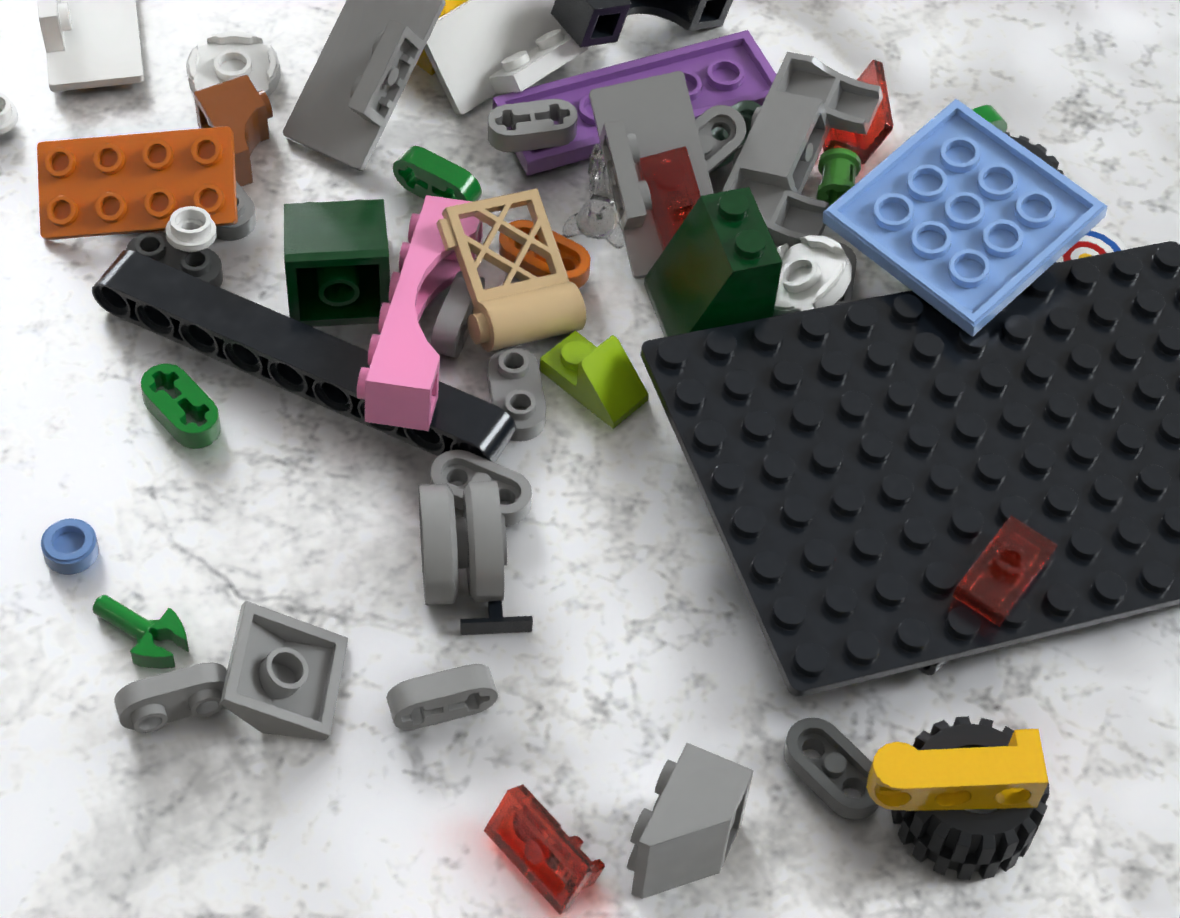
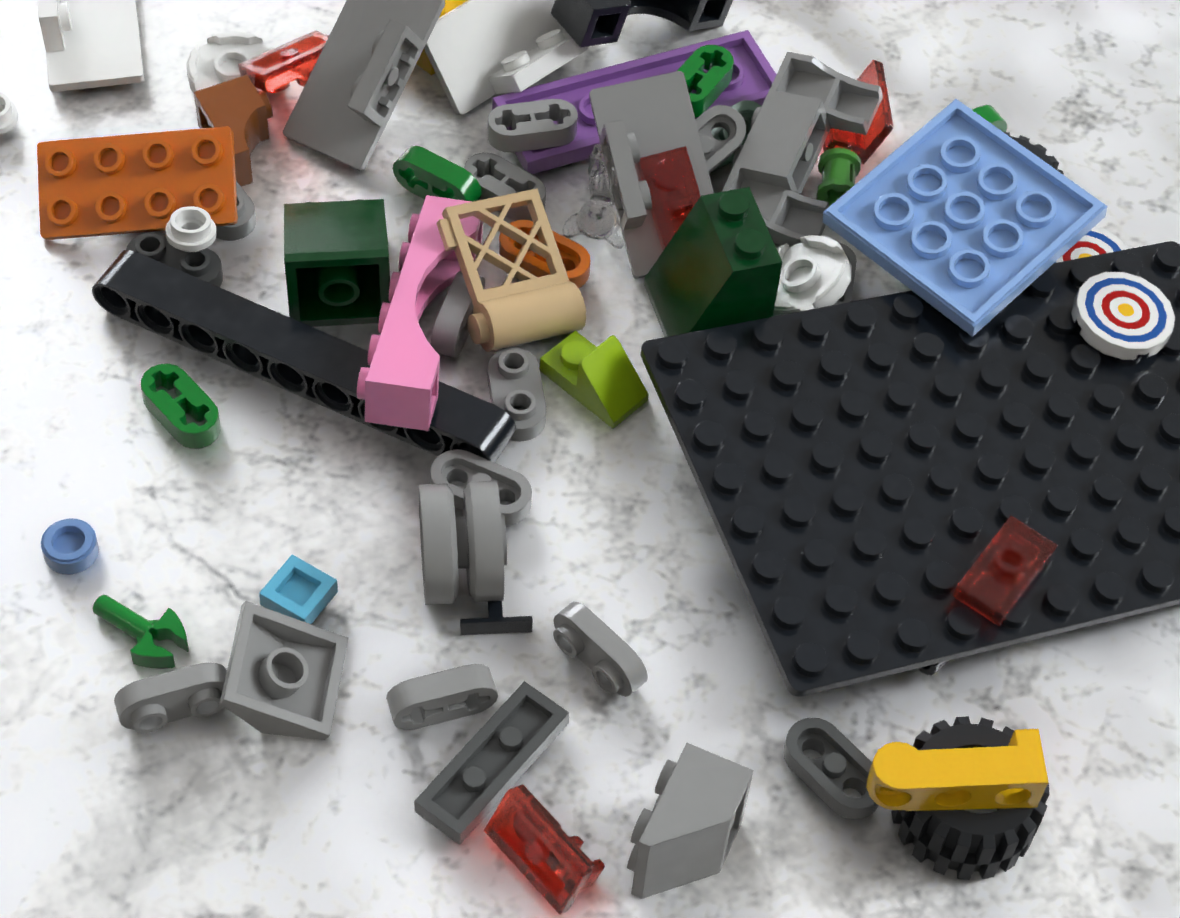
(285, 63): none -> clear red plate
(298, 590): none -> medium azure plate
(491, 763): none -> dark grey plate
(506, 180): none -> light grey beam
(599, 648): none -> light grey plate
(710, 84): none -> green beam
(1123, 315): none -> white tile

